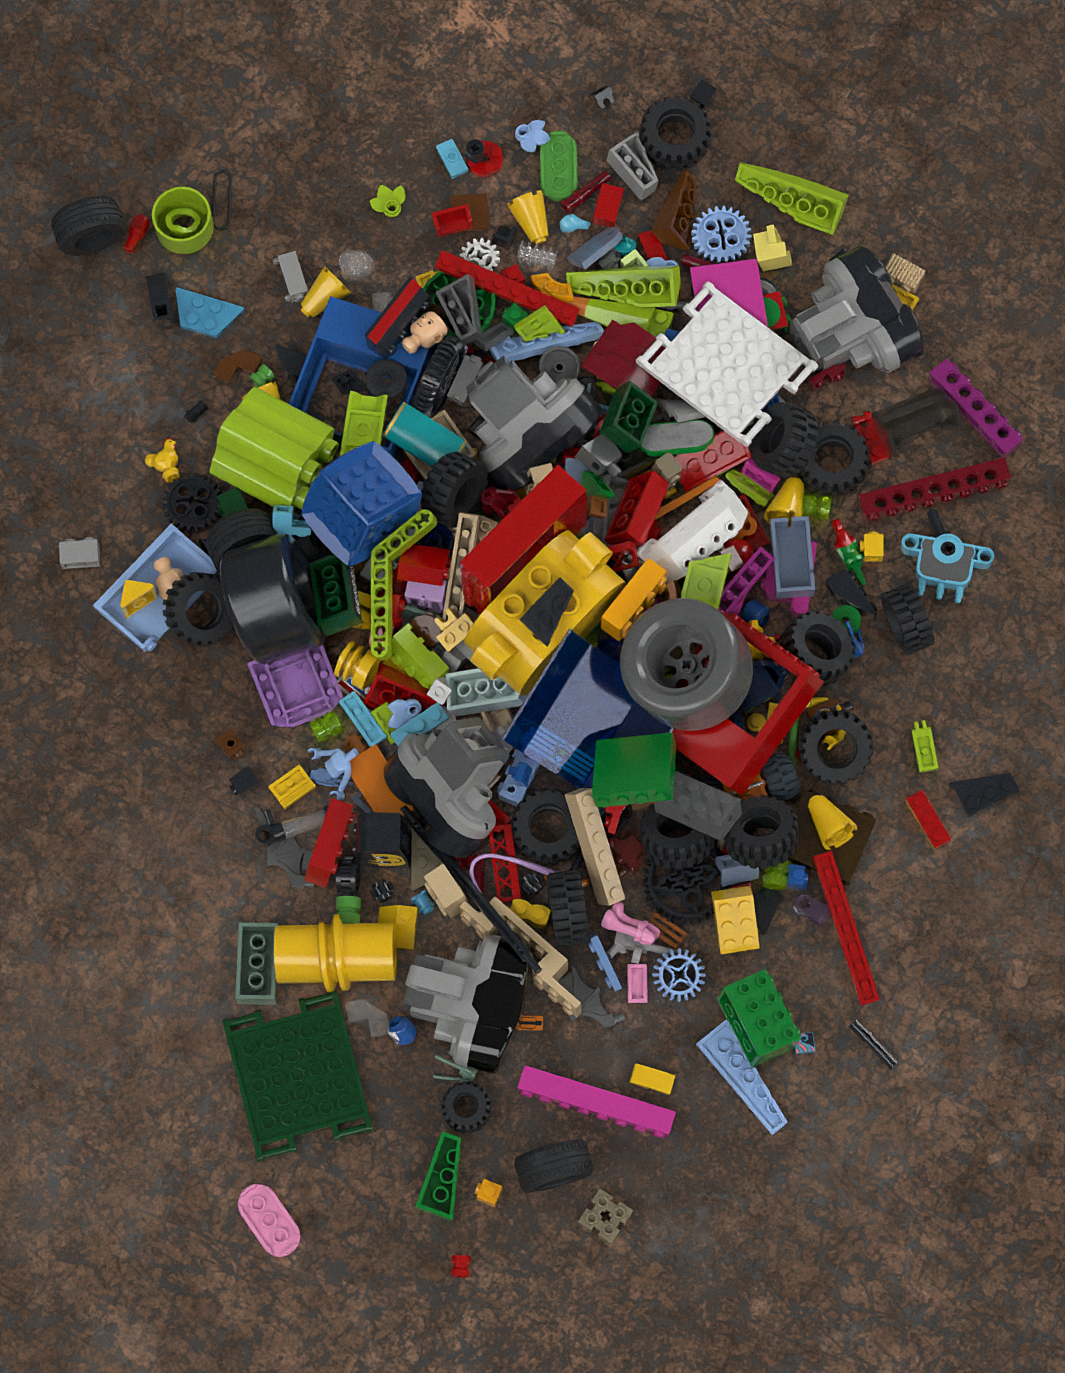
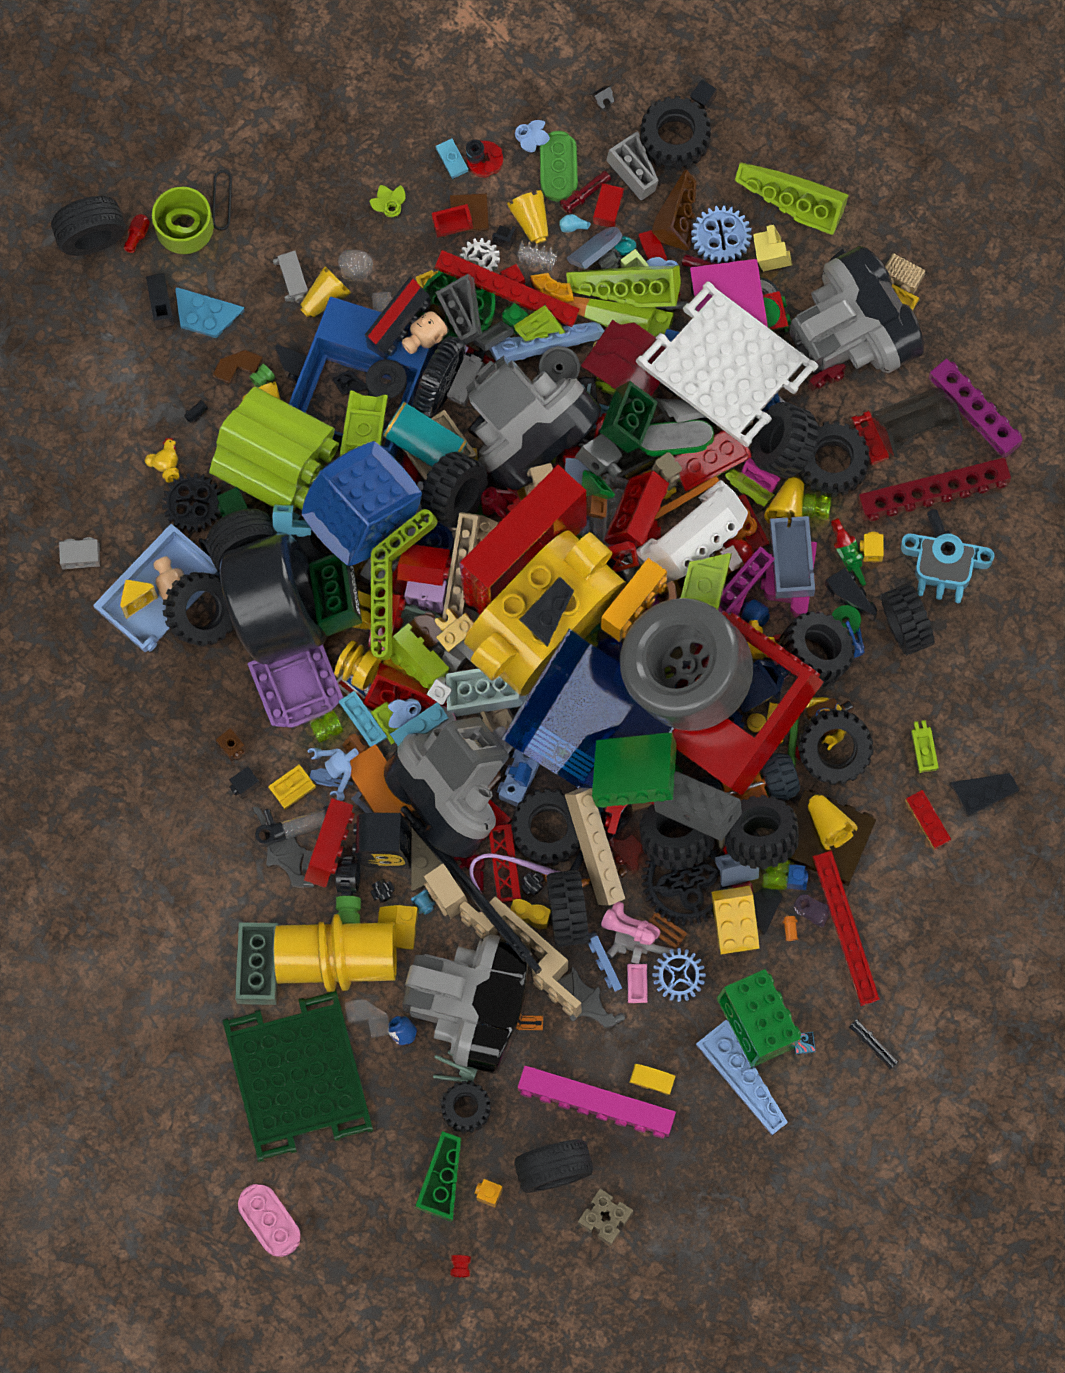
(790, 928): none -> orange pin

